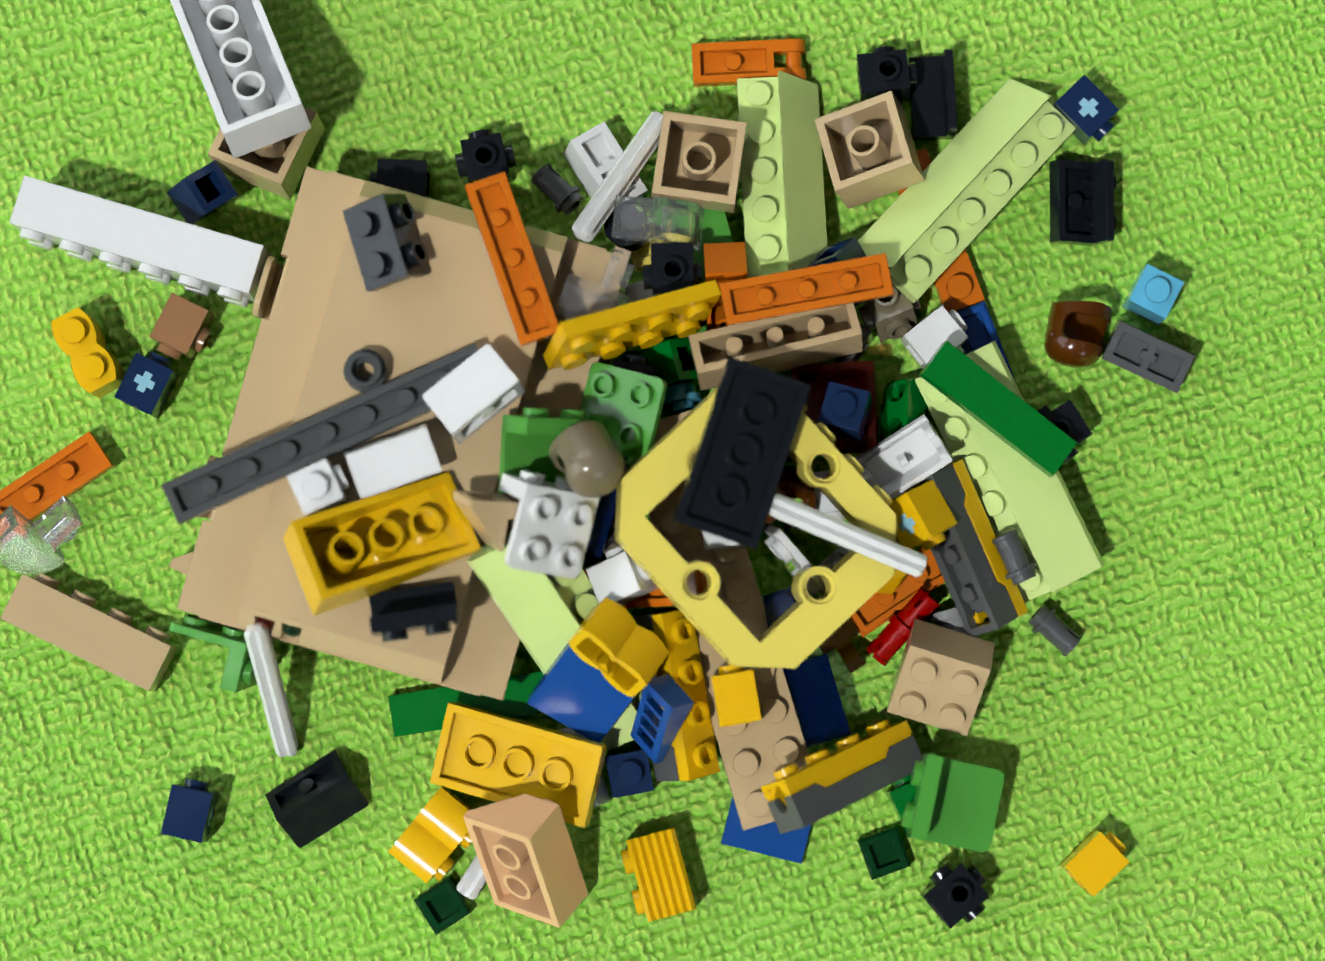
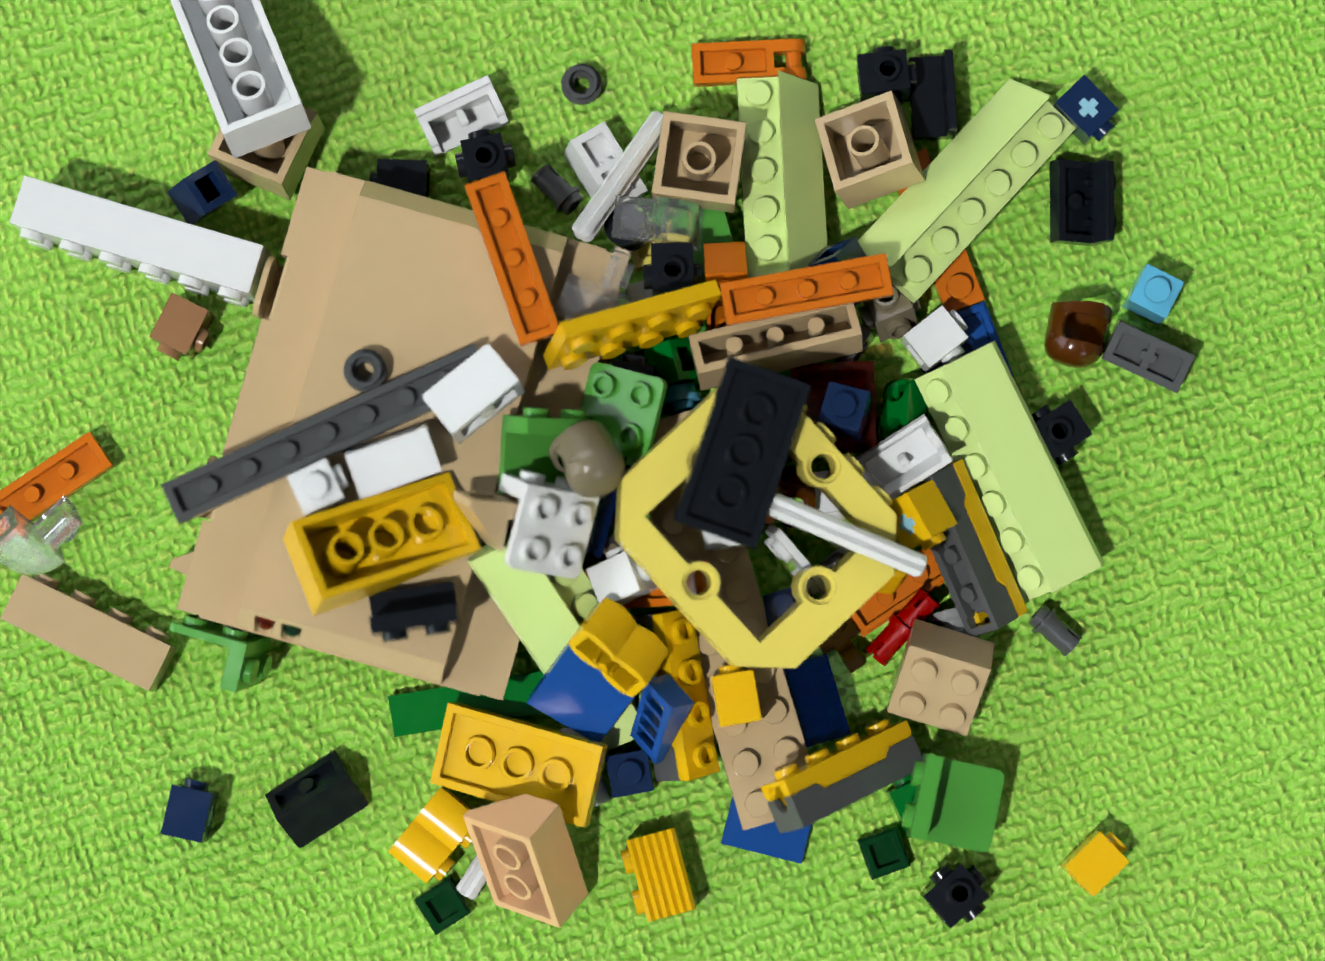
(85, 343): yellow brick -> none
(148, 383): dark blue brick -> none
(271, 690): white axle -> none
(386, 241): black bracket -> none
(460, 113): none -> white hinge
(577, 72): none -> dark grey plate
(997, 408): green tile -> none
(1014, 557): dark grey pin -> none

